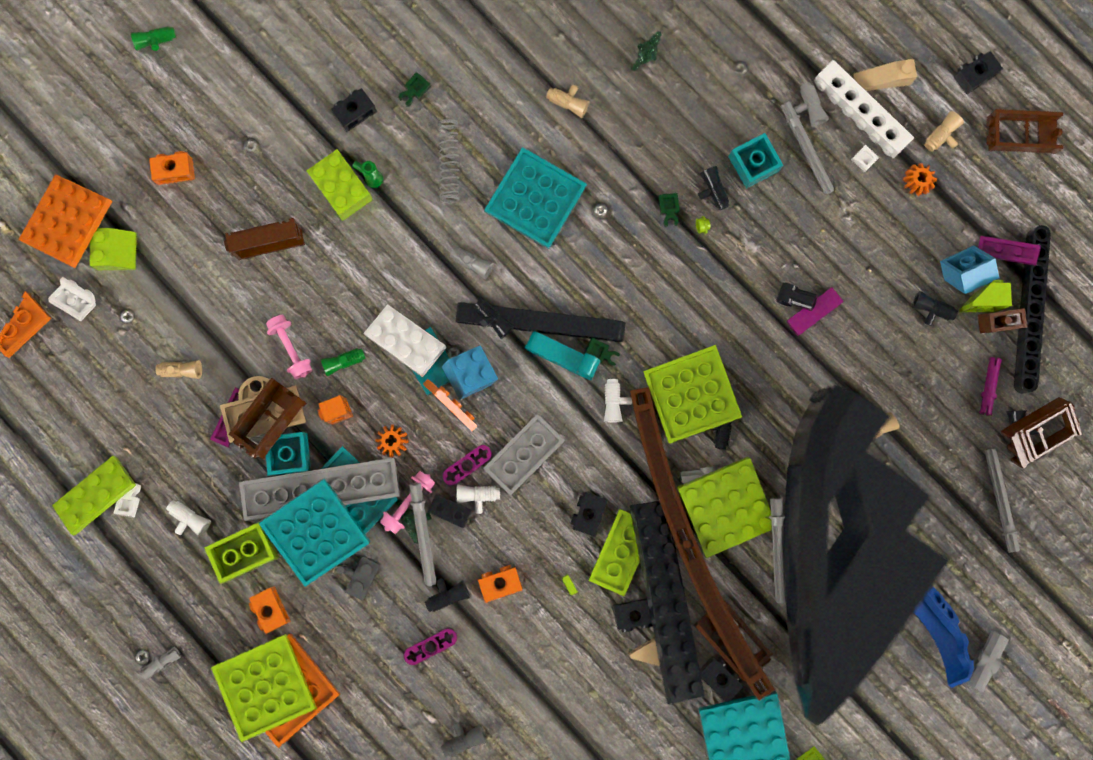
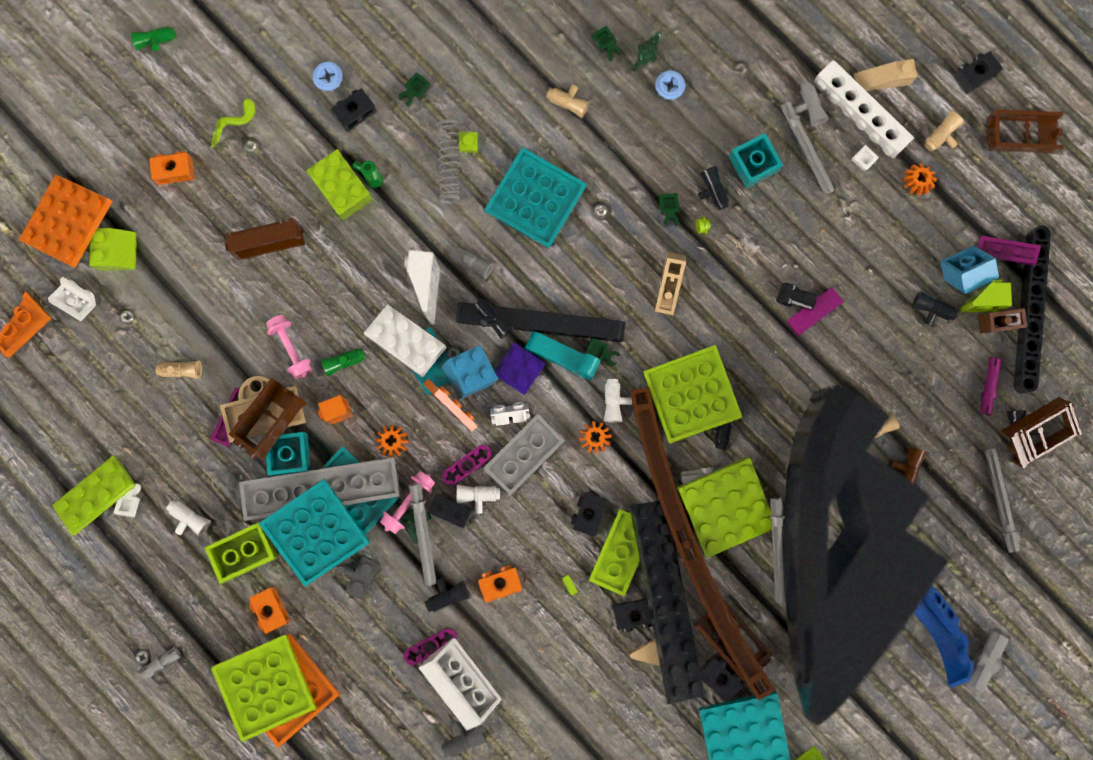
(249, 112): none -> lime piece
(319, 74): none -> light blue gear
(425, 279): none -> white slope
(460, 684): none -> white slope
(468, 142): none -> lime plate
(502, 413): none -> white hinge
(519, 368): none -> dark purple plate
(601, 439): none -> orange gear
(605, 41): none -> dark green plate
(665, 78): none -> light blue gear
(670, 283): none -> tan slope
(911, 468): none -> reddish brown piece

